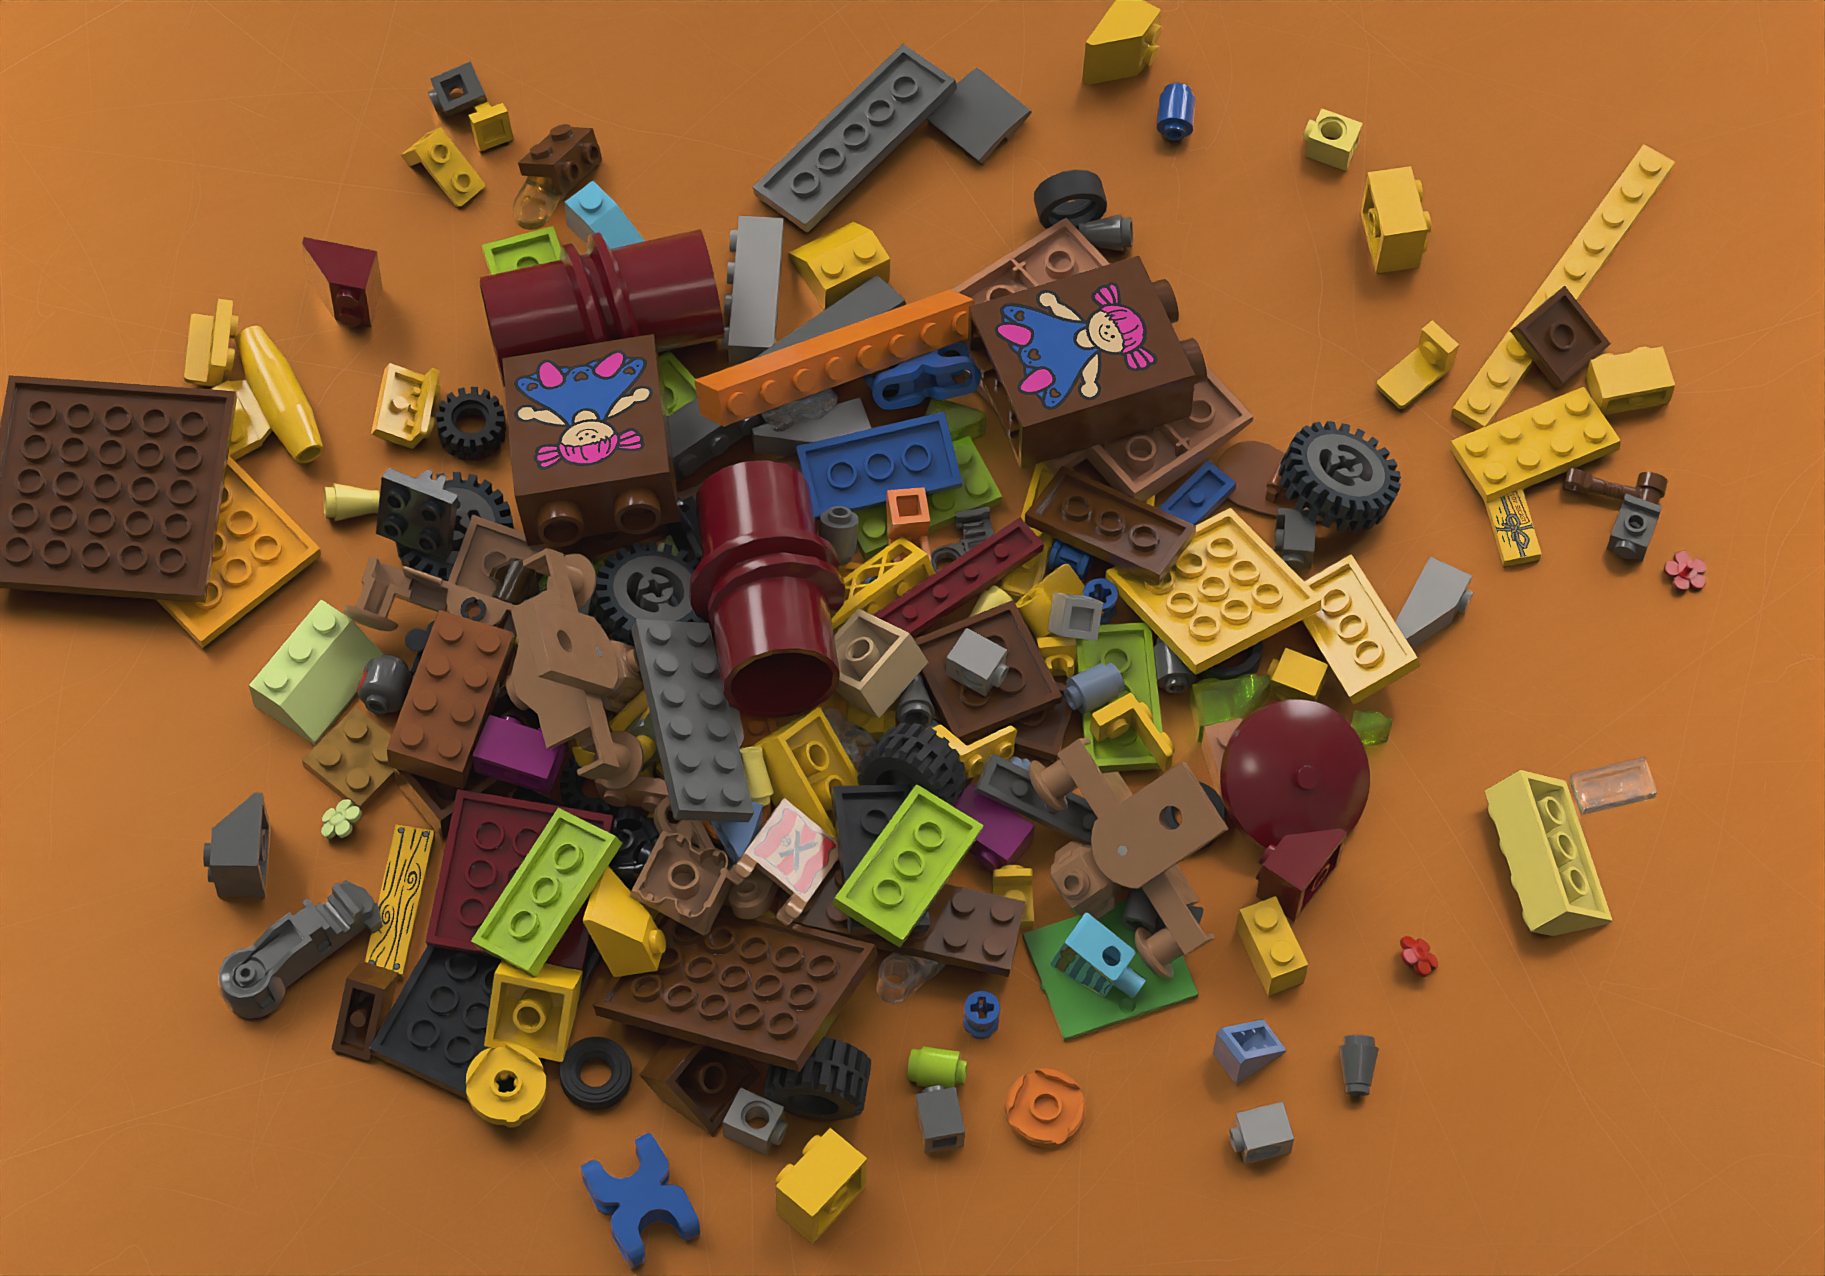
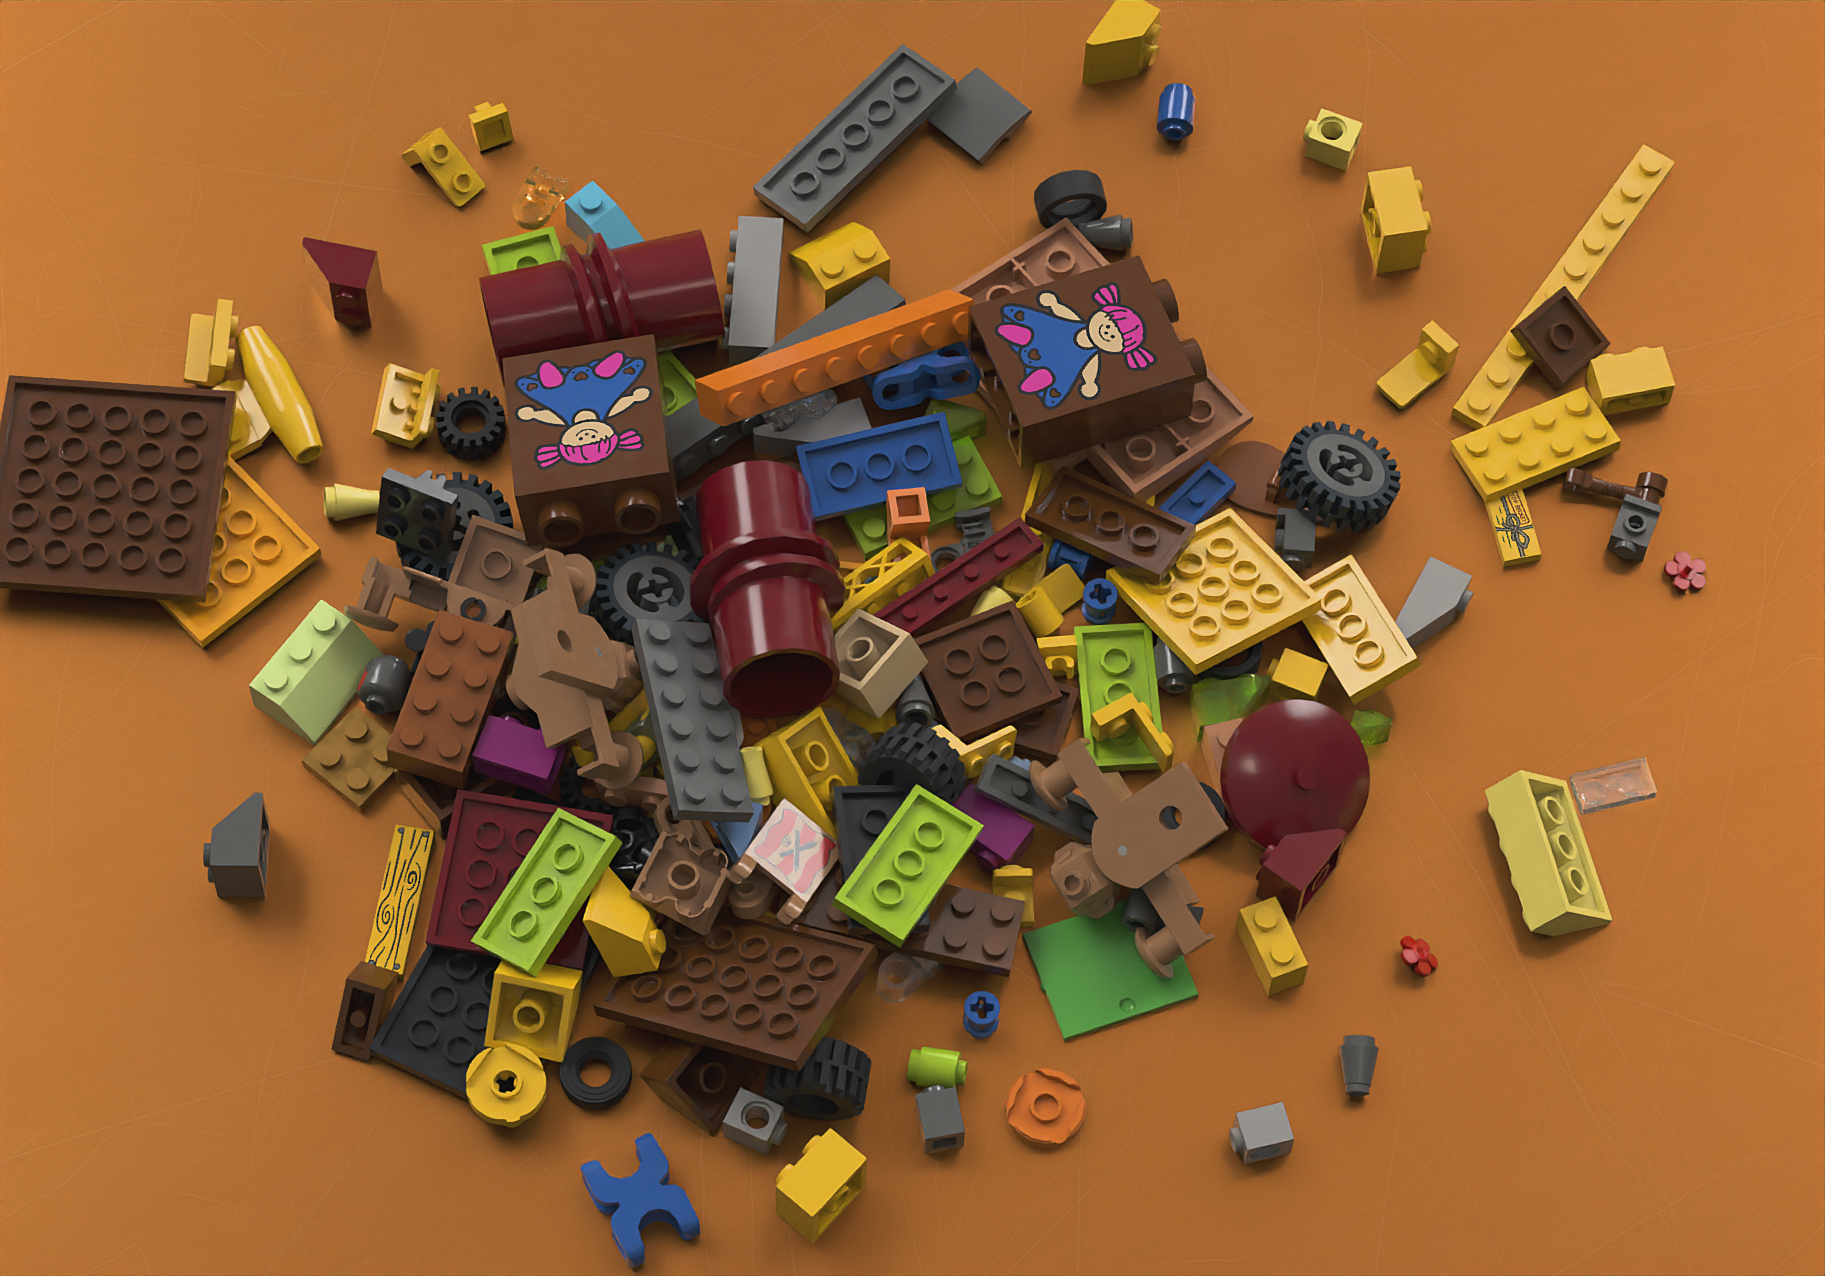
(257, 976): dark grey piece -> none
(339, 820): yellowish green plant -> none
(462, 78): dark grey brick -> none
(514, 581): dark brown piece -> none
(564, 156): reddish brown bracket -> none
(840, 528): dark grey brick -> none
(977, 662): light grey brick -> none
(1075, 616): light grey brick -> none
(1093, 687): sand blue brick -> none
(1098, 959): medium azure torso -> none
(1246, 1048): medium blue slope -> none

